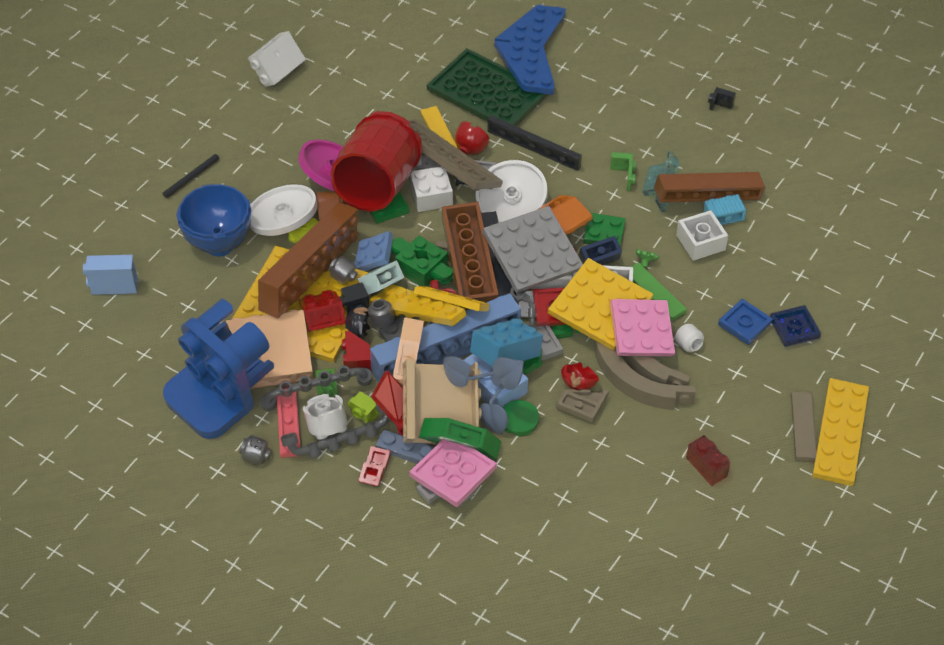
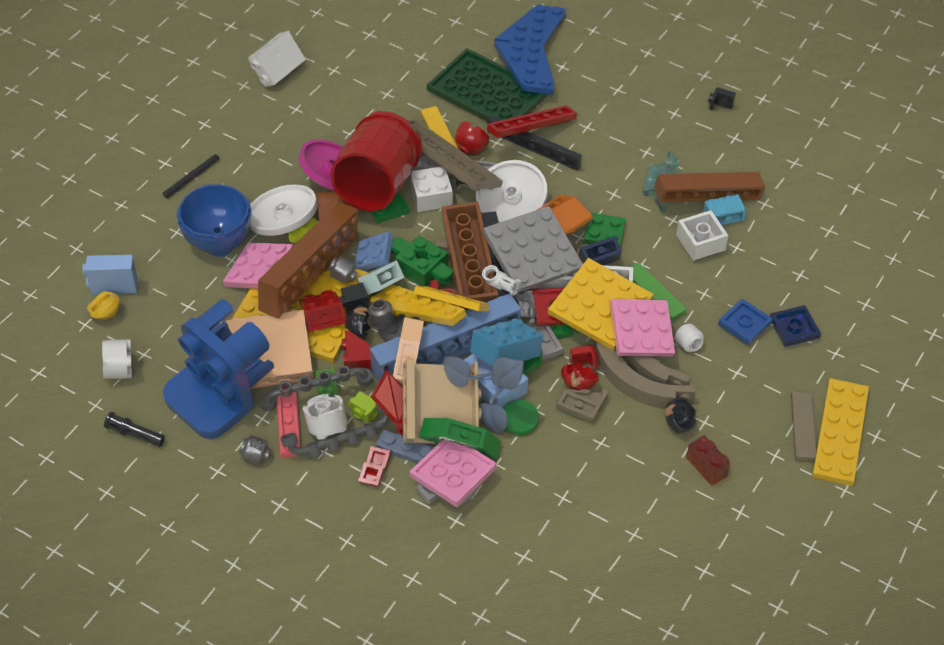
(104, 306): none -> yellow hat
(116, 359): none -> white brick
(126, 427): none -> black pin
(254, 263): none -> bright pink plate
(501, 280): none -> white connector
(531, 121): none -> red plate
(585, 355): none -> red plate
(624, 162): bright green bracket -> none
(646, 257): bright green plant -> none
(680, 415): none -> black hair

